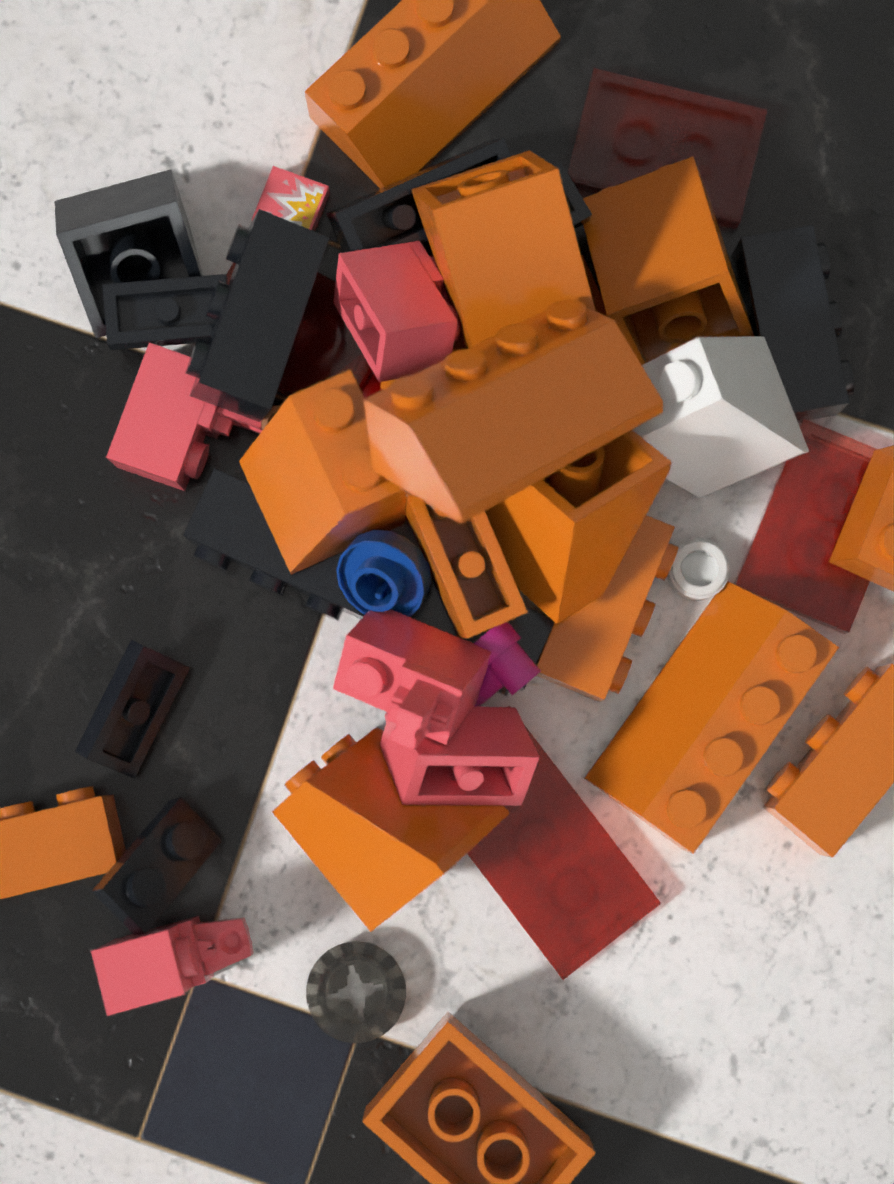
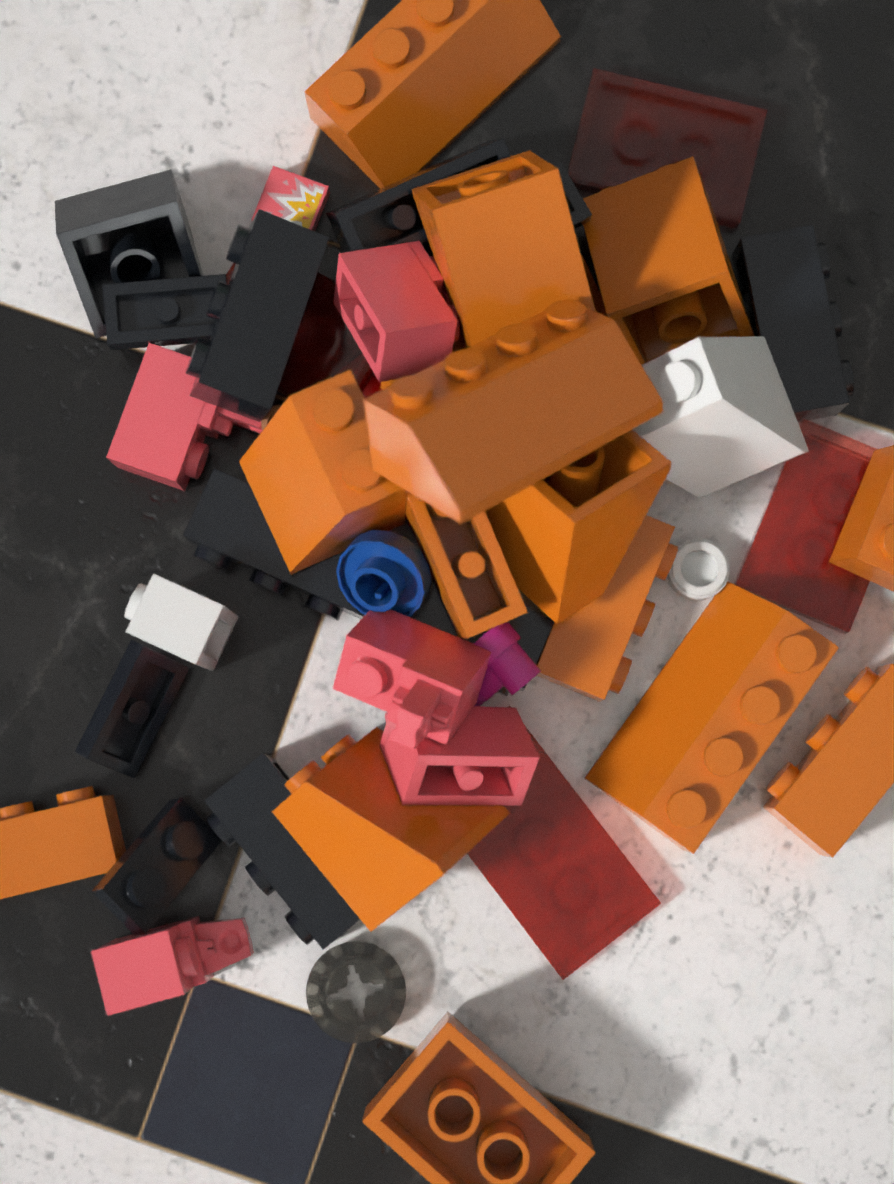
(180, 621): none -> white piece
(278, 863): none -> black brick

